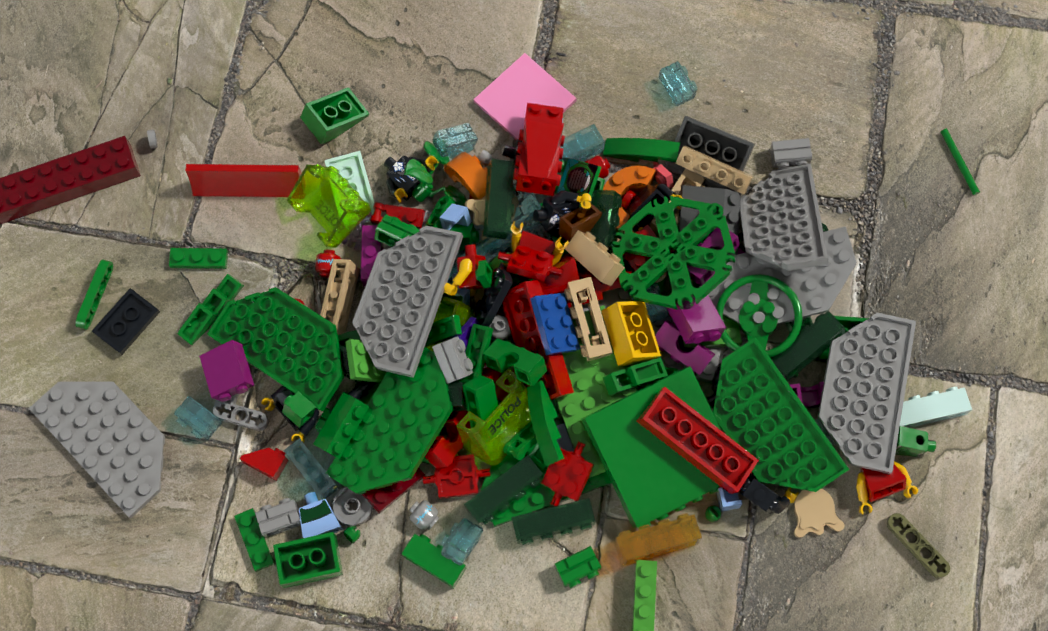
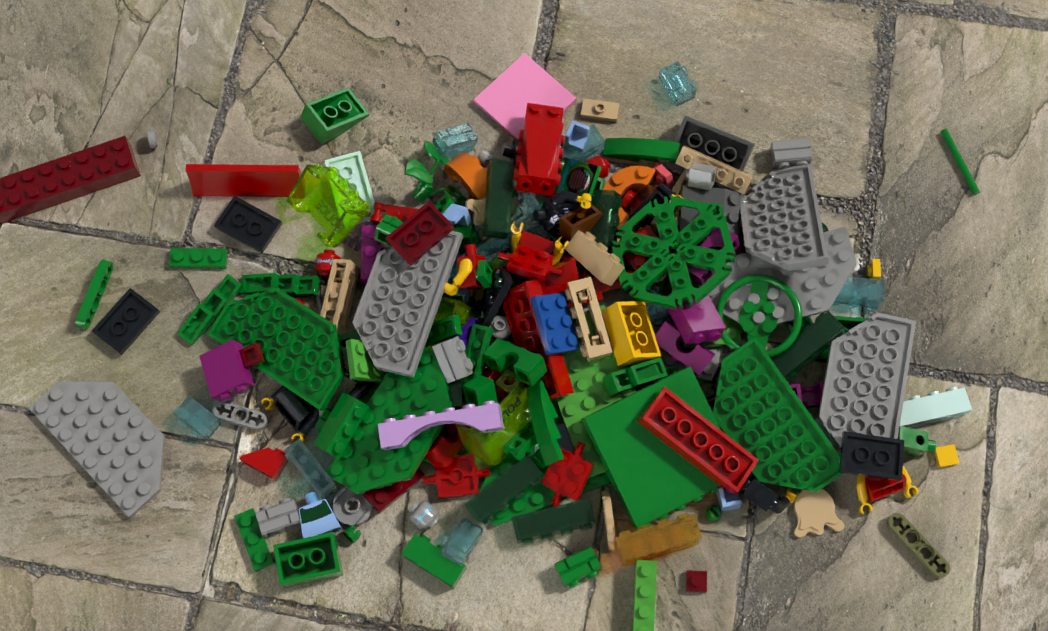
(248, 224): none -> black plate
(251, 355): none -> dark red plate
(290, 284): none -> green slope
(298, 409): green brick -> none
(399, 433): none -> lavender arch
(400, 184): torso -> none
(419, 233): none -> dark red plate
(577, 136): none -> light blue panel
(599, 110): none -> tan plate
(609, 521): none -> tan tile
(696, 581): none -> dark red plate
(701, 176): none -> light grey brick
(862, 293): none -> clear light blue brick
(871, 456): none -> black plate
(873, 270): none -> yellow plate
(946, 456): none -> yellow tile

